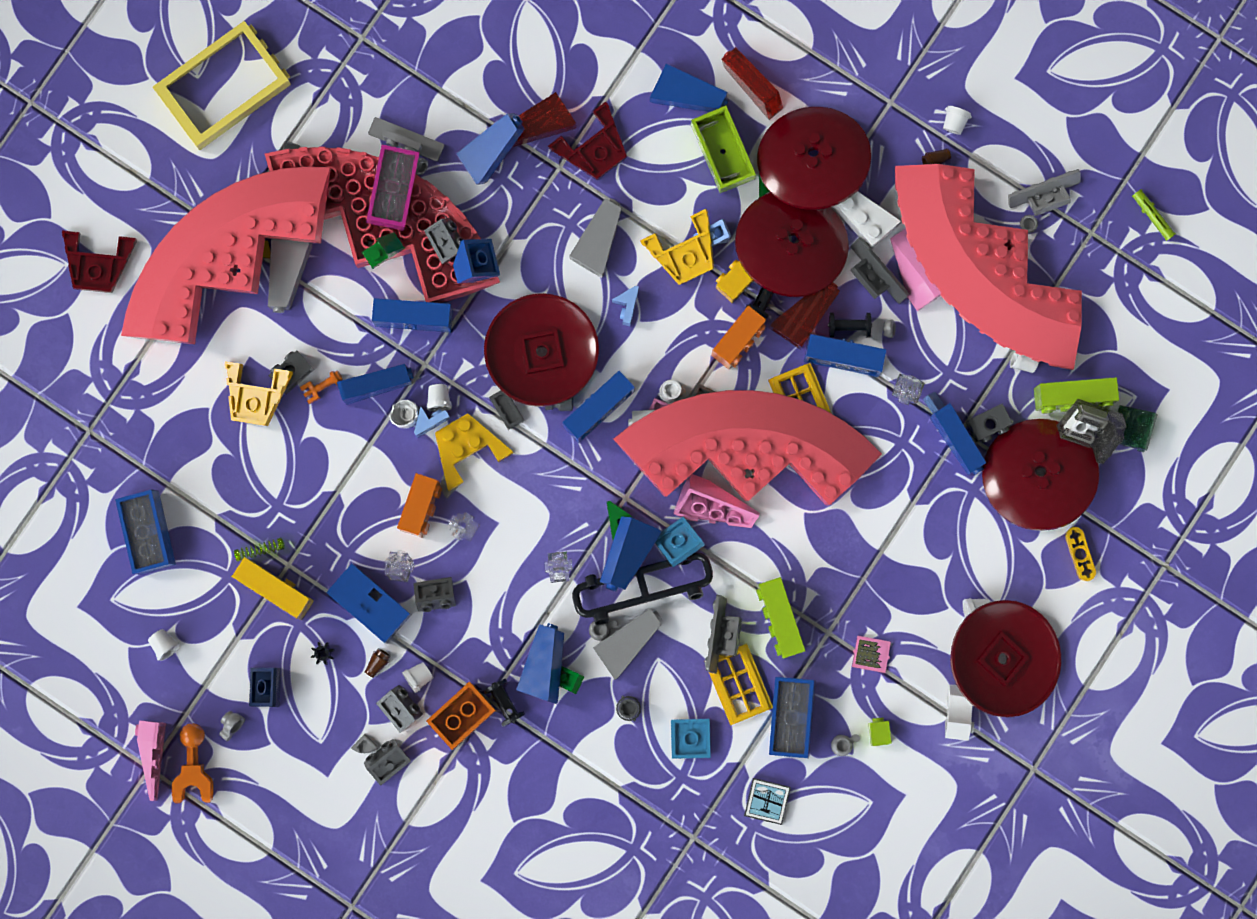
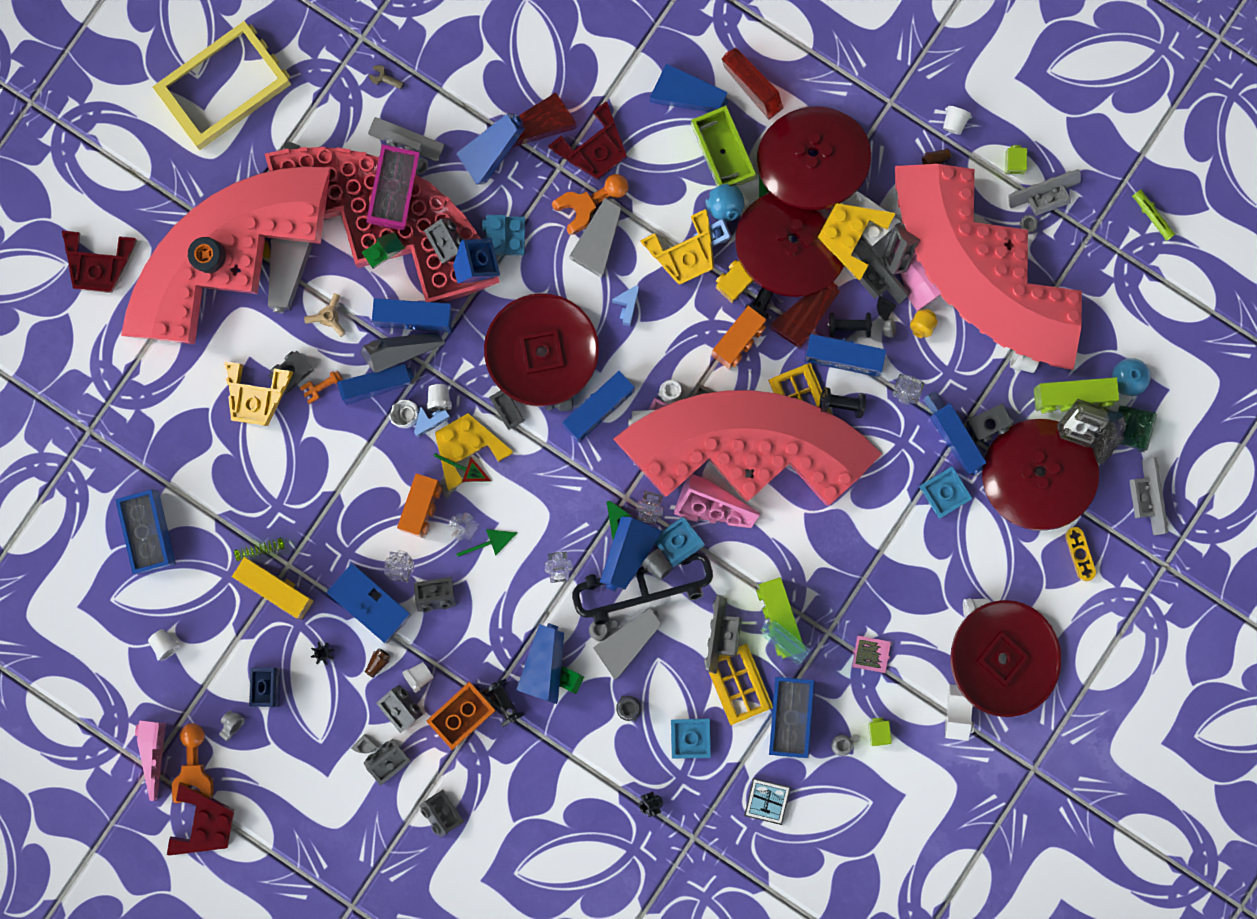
(206, 248): none -> black wheel
(210, 824): none -> dark red wing
(328, 316): none -> tan piece
(384, 78): none -> dark tan bar
(391, 351): none -> dark grey wedge
(441, 813): none -> dark grey bracket
(472, 473): none -> piece
(497, 539): none -> green piece
(506, 234): none -> dark azure plate
(584, 205): none -> orange piece
(650, 507): none -> clear brick
(650, 804): none -> black gear
(657, 564): none -> dark grey piece
(725, 202): none -> dark azure cylinder
(785, 642): none -> clear light blue brick
(841, 402): none -> black hose
(845, 229): none -> yellow wing
(884, 308): none -> black tile
(904, 253): none -> dark grey tile
(923, 323): none -> yellow head
(945, 492): none -> dark azure plate
(1016, 160): none -> lime brick
(1132, 376): none -> dark azure cylinder
(1148, 496): none -> light grey bracket

